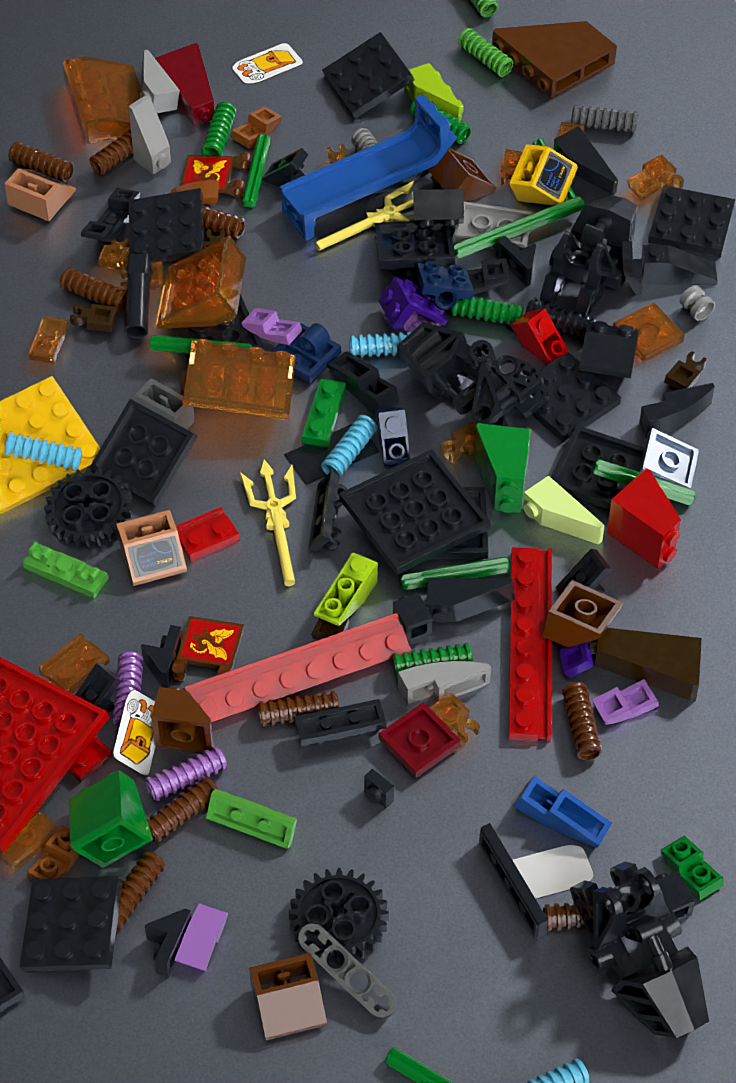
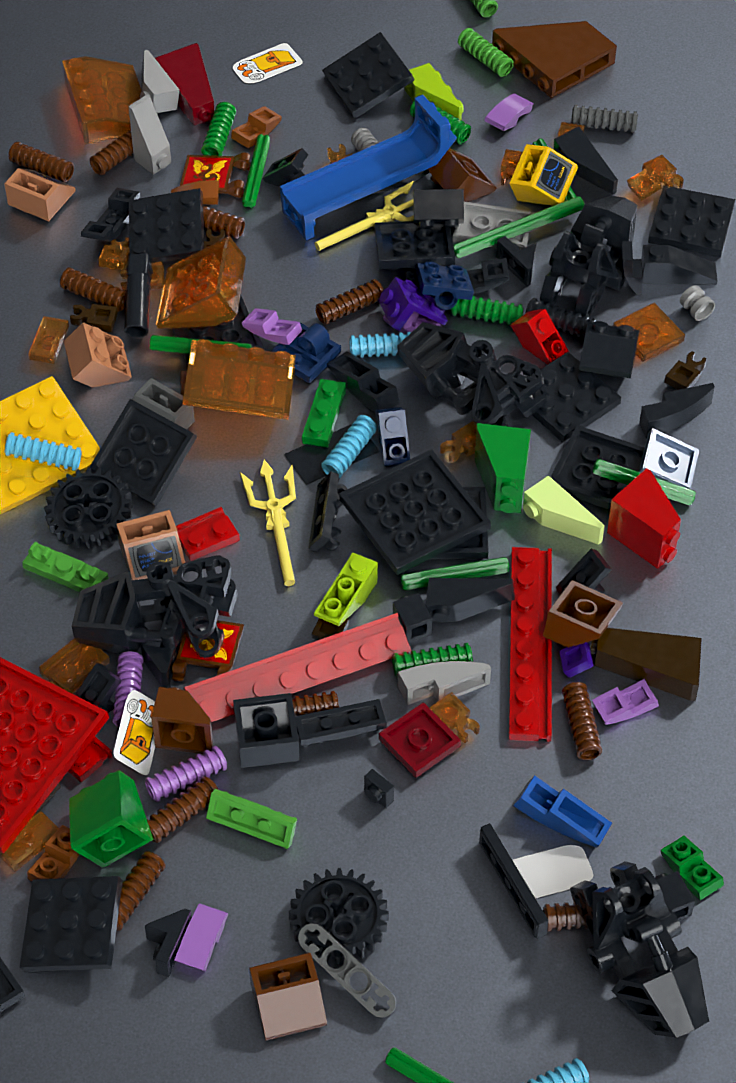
(96, 357): none -> nougat slope
(115, 621): none -> black piece
(266, 730): none -> black slope
(349, 302): none -> reddish brown piece
(508, 111): none -> medium lavender slope

